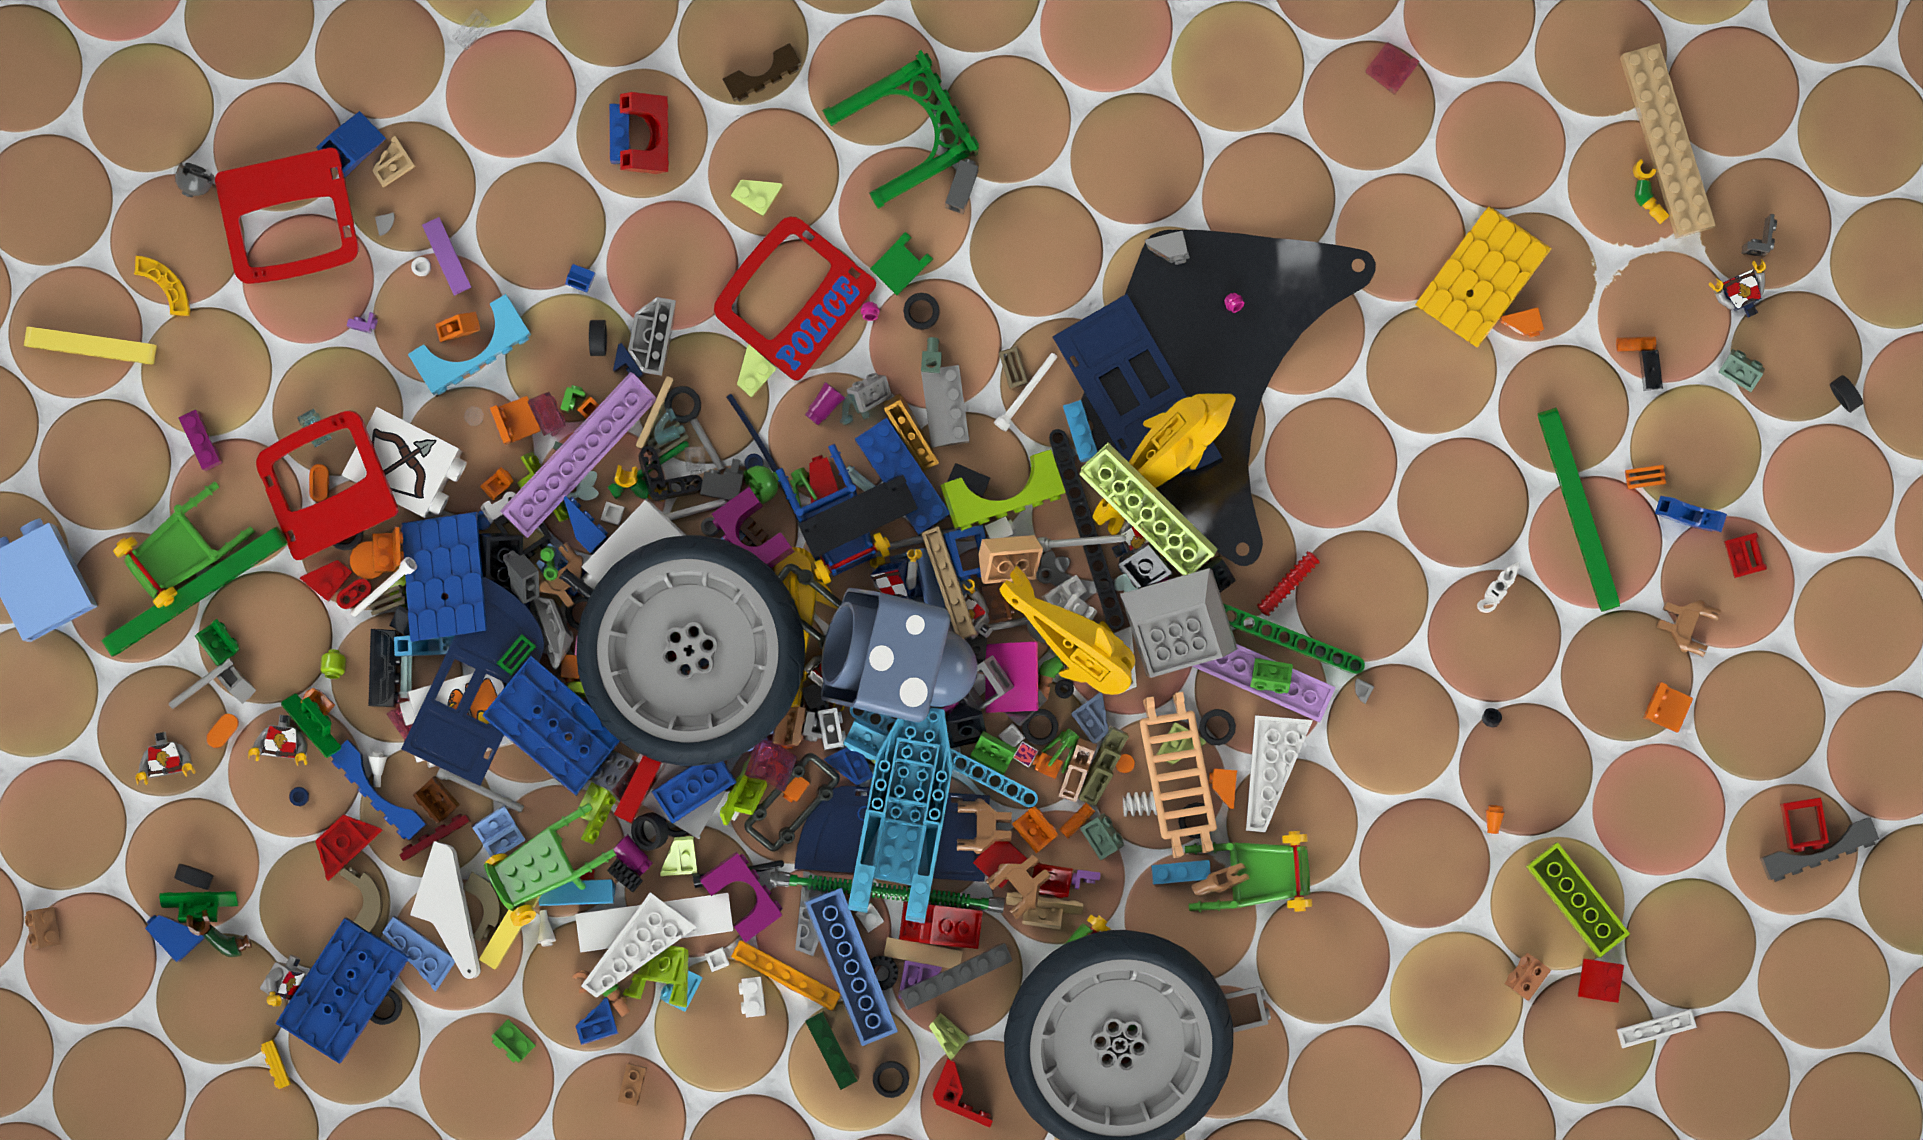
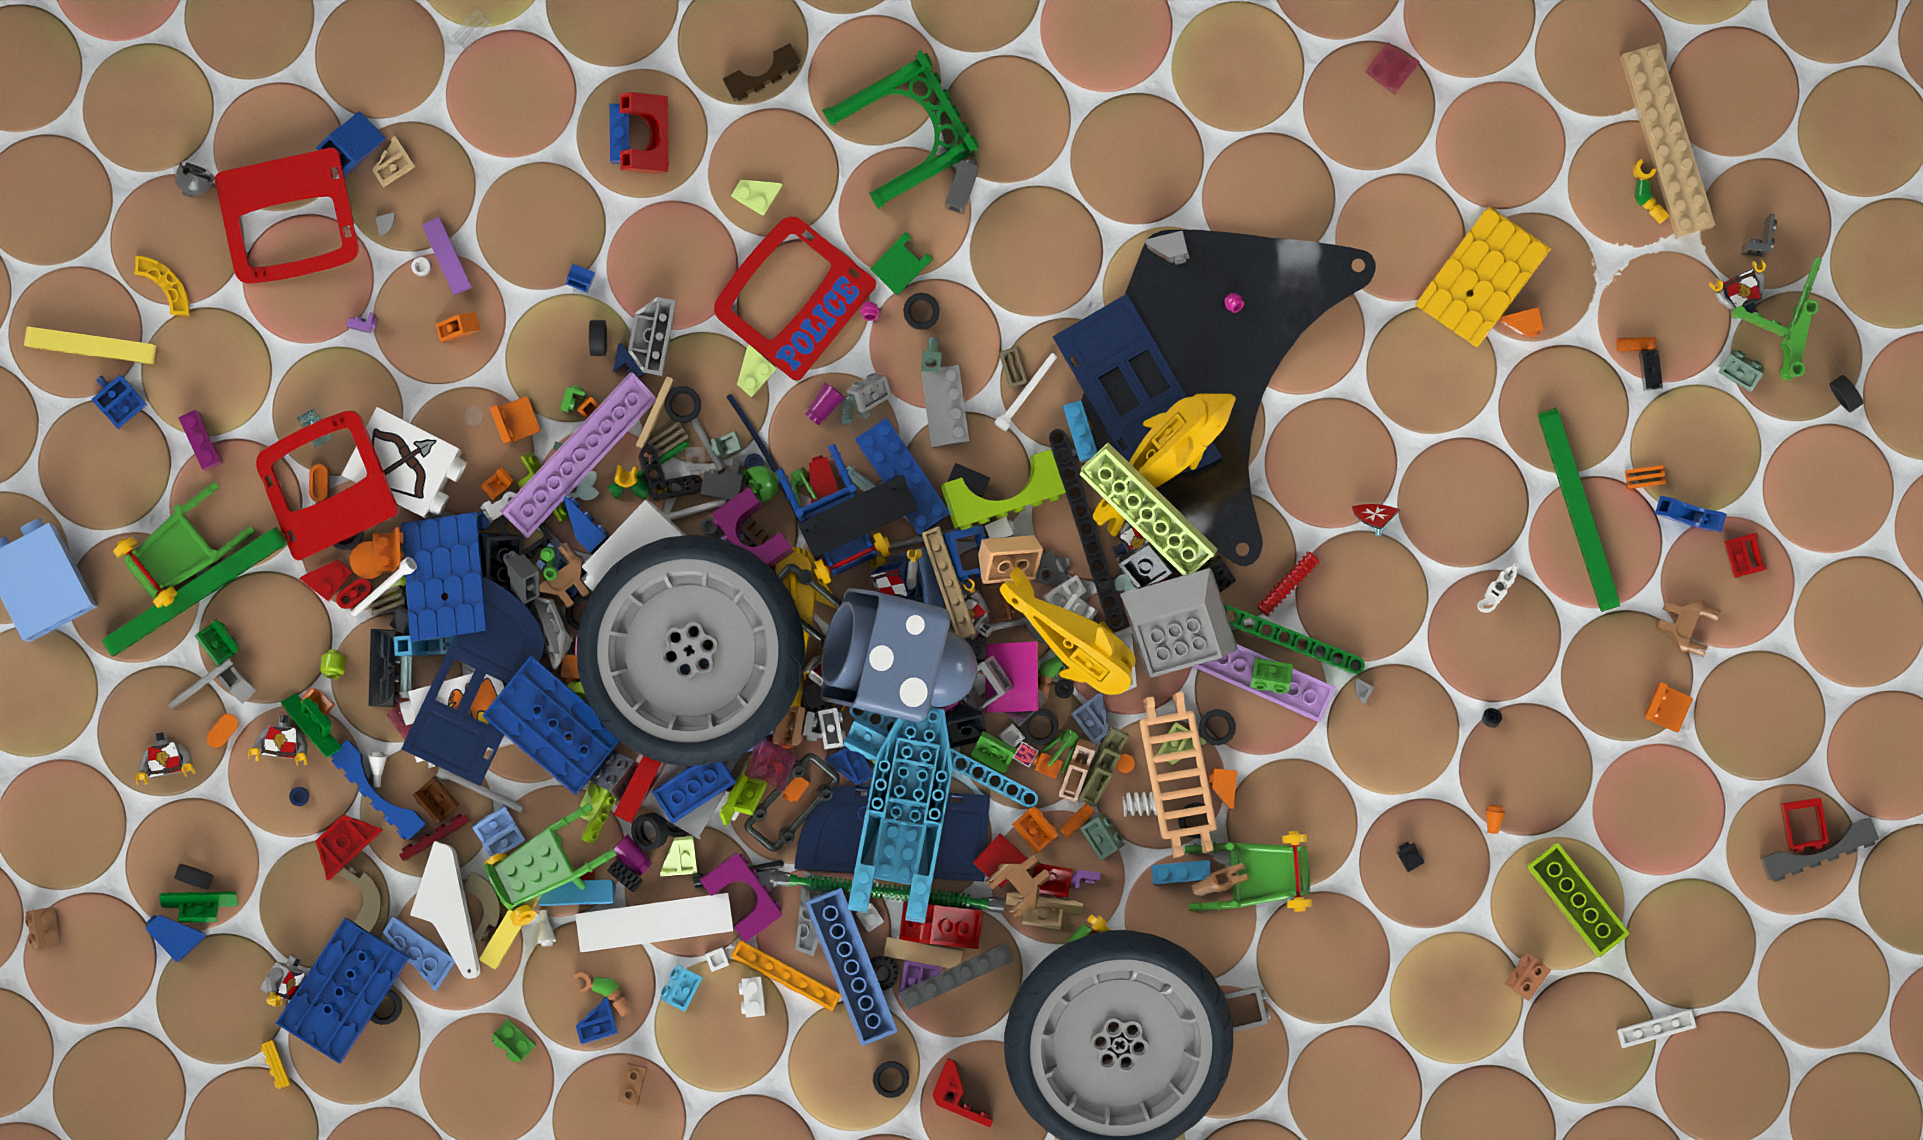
(118, 400): none -> blue plate
(224, 944): piece -> none
(507, 333): medium azure arch -> none
(526, 642): green tile -> none
(547, 414): clear pink bracket -> none
(576, 583): black pin -> none
(612, 513): white tile -> none
(645, 936): white wing -> none
(666, 968): lime wing -> none
(668, 434): clear light blue plant -> none
(726, 445): none -> sand green bracket
(831, 1050): dark green arch -> none
(910, 432): pearl gold slope -> none
(948, 1035): yellowish green wing -> none
(986, 826): medium nougat connector -> none
(1048, 544): light grey piece -> none
(1273, 757): white wing -> none
(1375, 515): none -> red shield
(1409, 856): none -> black bracket
(1600, 980): red slope -> none
(1796, 333): none -> bright green piece

